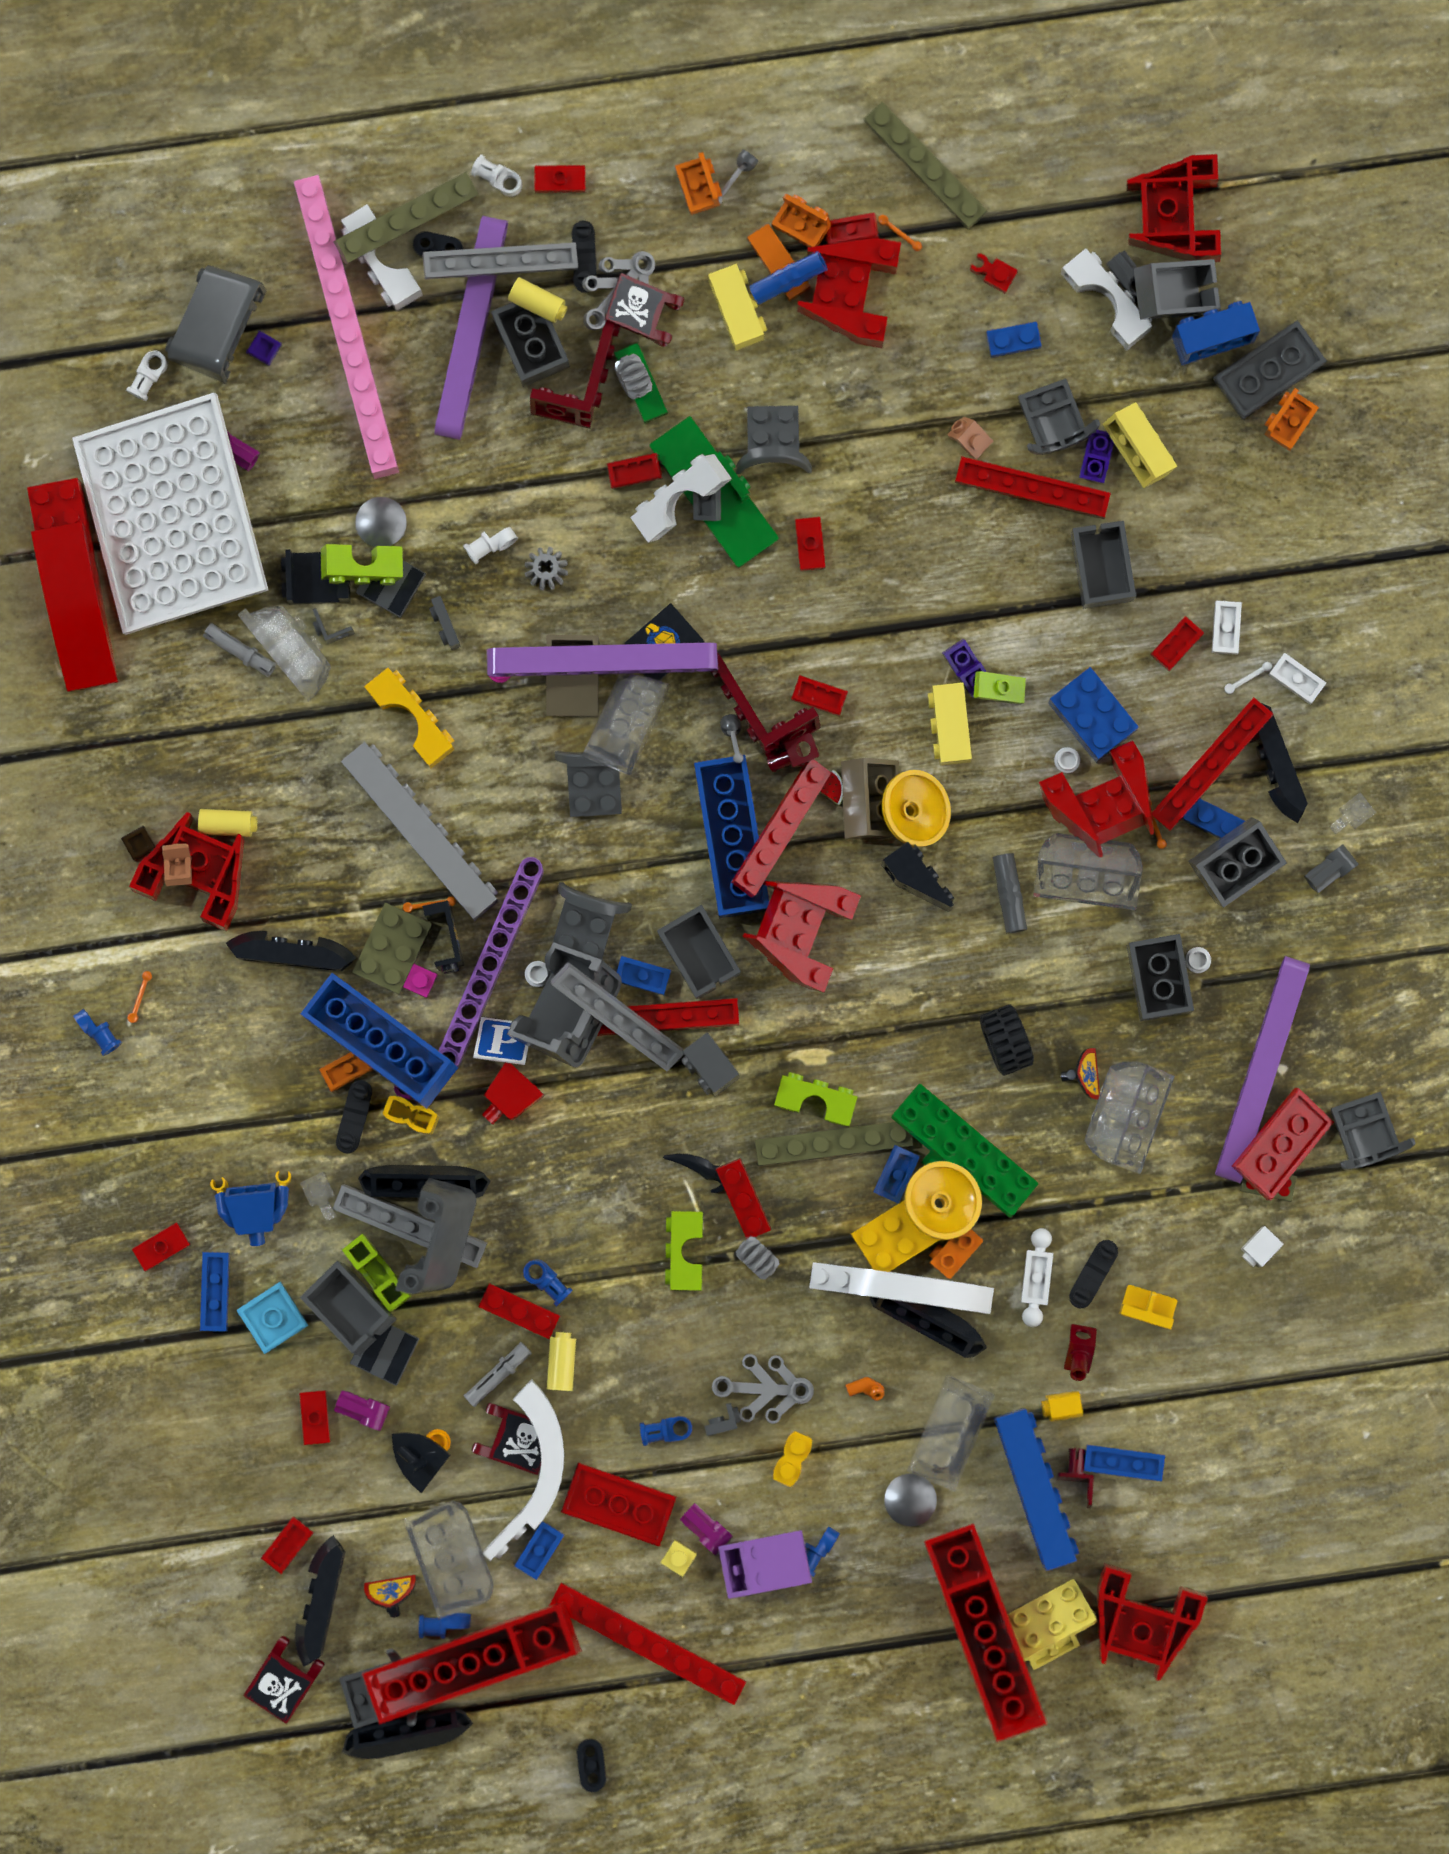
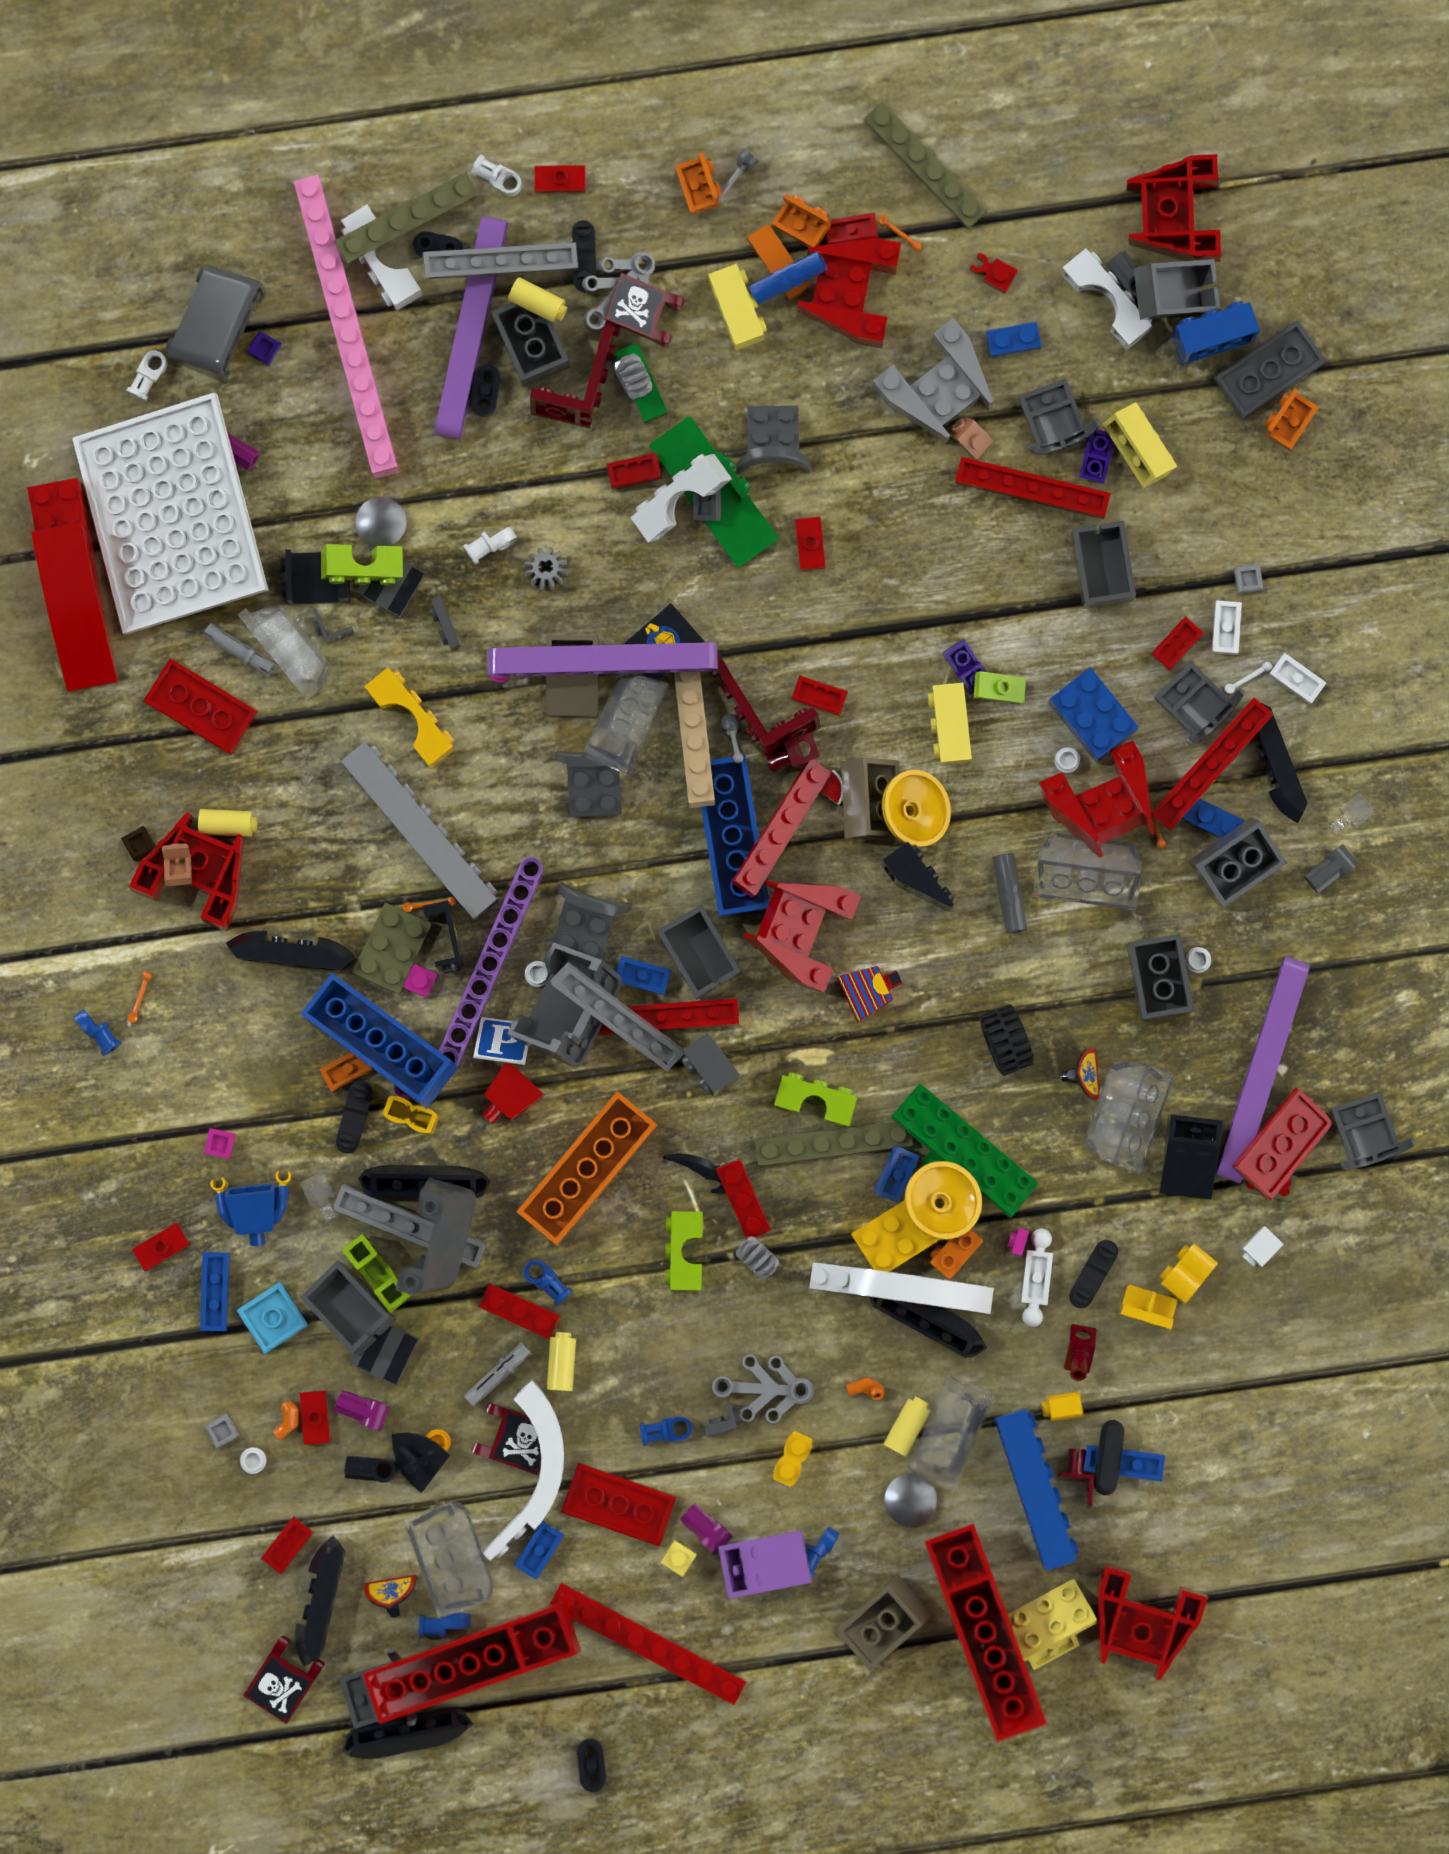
(200, 706): none -> red tile
(220, 1143): none -> dark pink plate
(222, 1430): none -> light grey tile
(253, 1460): none -> white plate
(290, 1420): none -> orange arm
(368, 1468): none -> black piece
(485, 392): none -> black plate
(587, 1168): none -> orange brick
(694, 739): none -> tan plate
(868, 990): none -> torso
(884, 1622): none -> dark tan slope
(907, 1426): none -> light yellow brick
(943, 390): none -> light grey wedge
(1017, 1241): none -> dark pink plate
(1109, 1457): none -> black piece
(1188, 1273): none -> yellow brick
(1190, 1156): none -> black slope
(1196, 702): none -> dark grey piece
(1248, 579): none -> light grey tile

